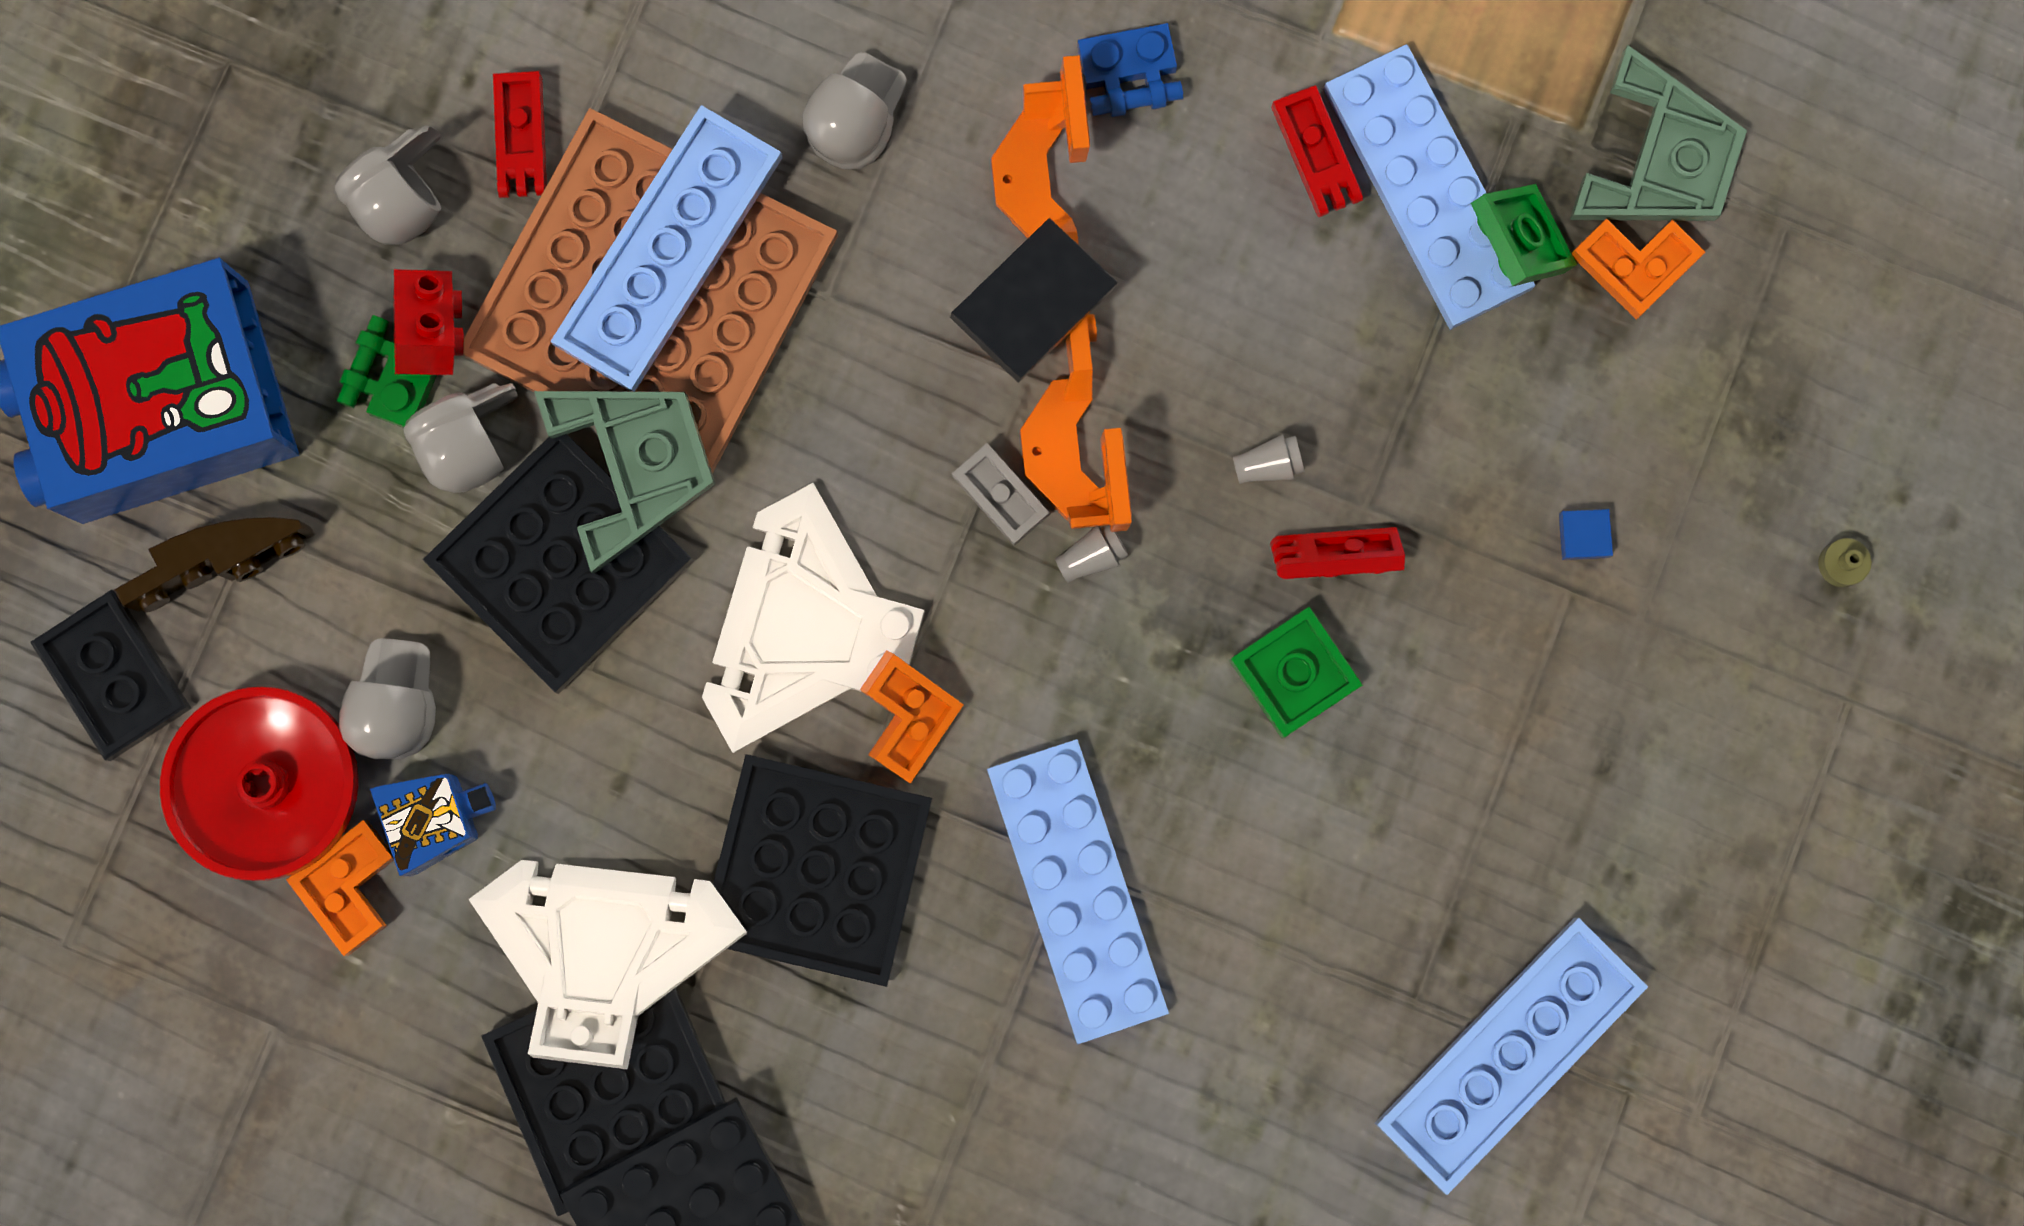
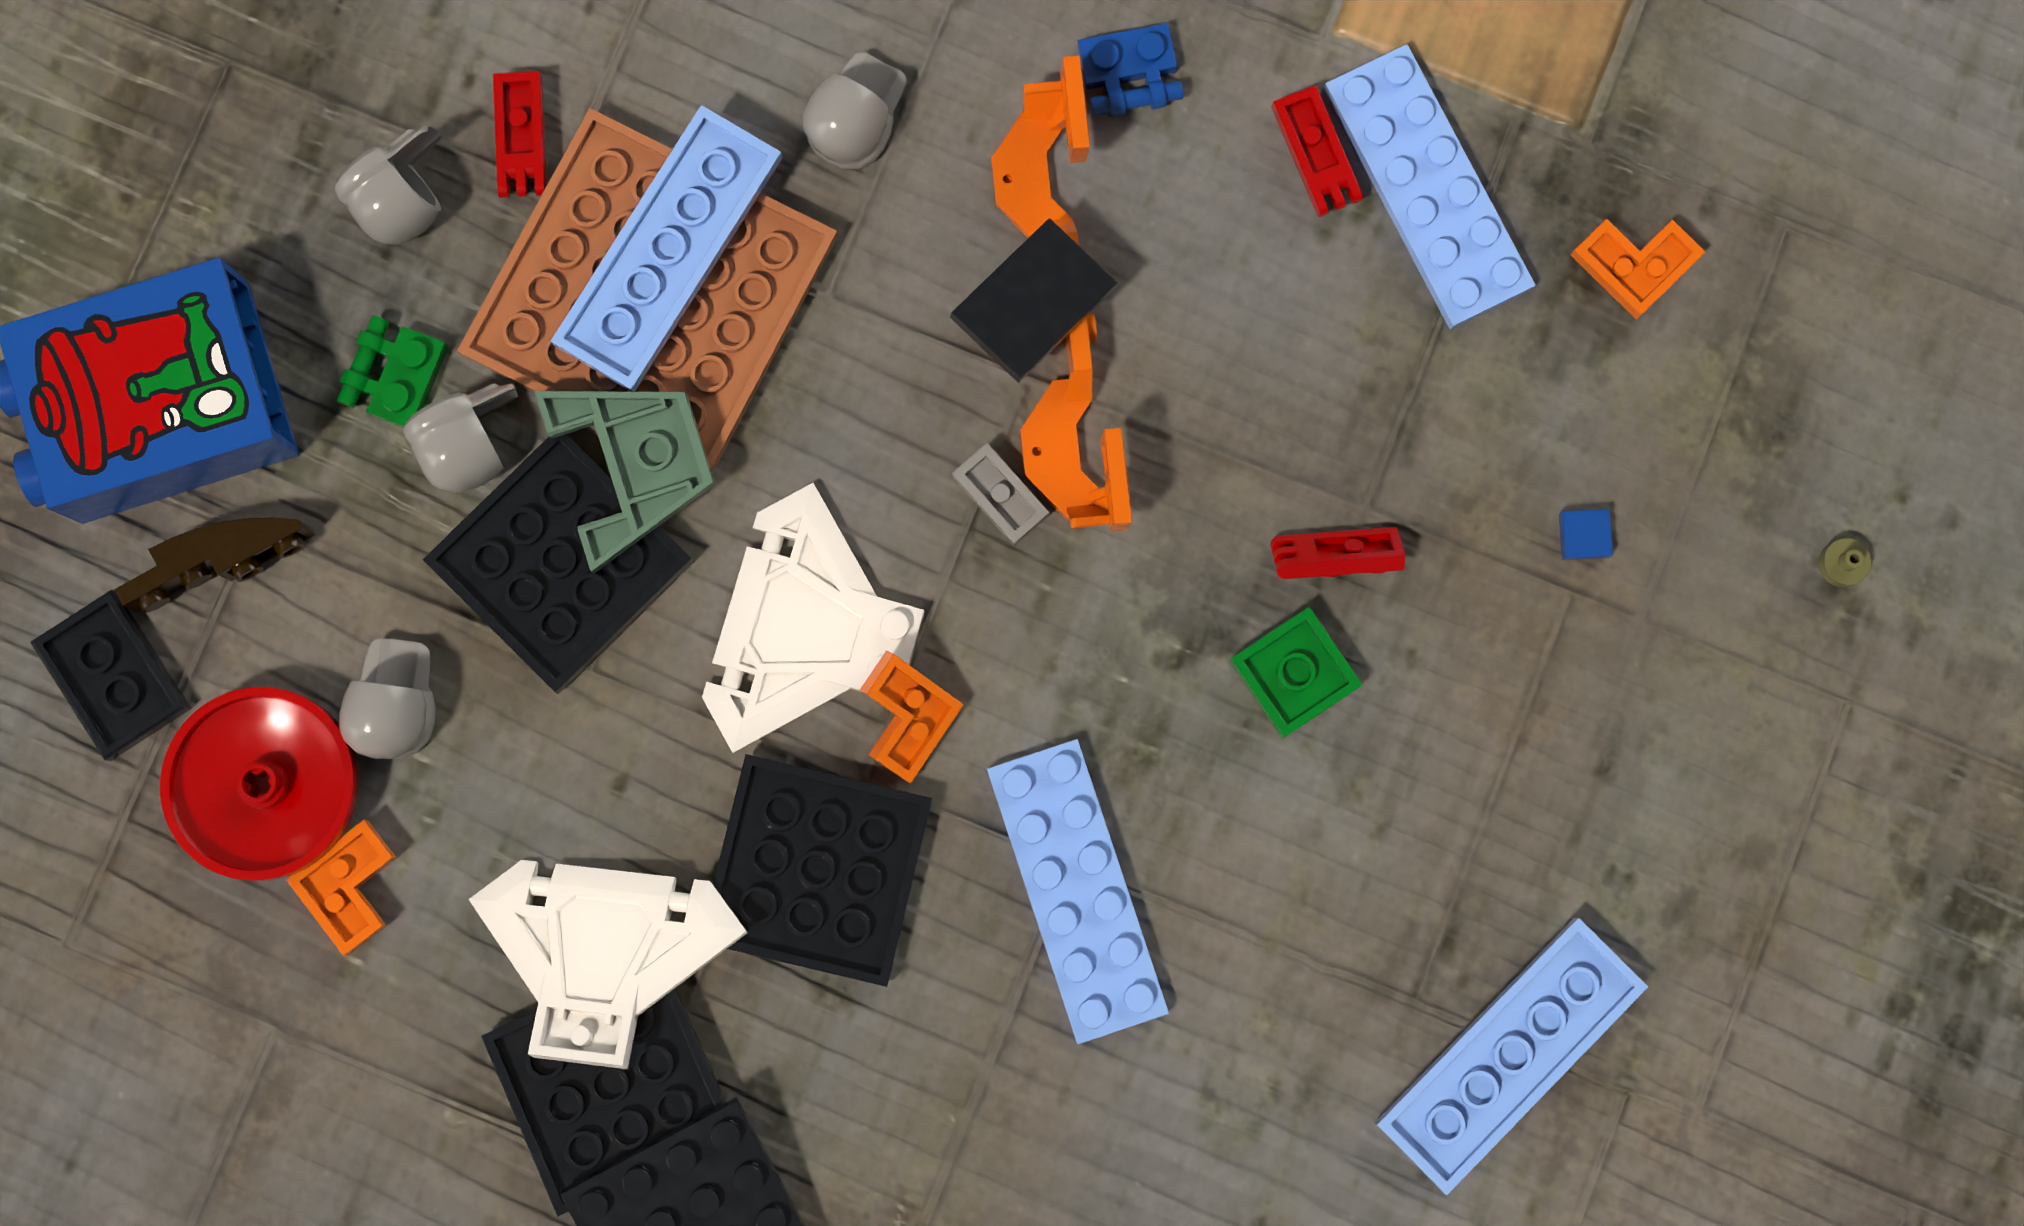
(425, 322): red brick -> none
(429, 819): torso -> none
(1092, 554): light grey cone -> none
(1270, 461): light grey cone -> none
(1523, 234): green plate -> none
(1682, 159): sand green wing -> none

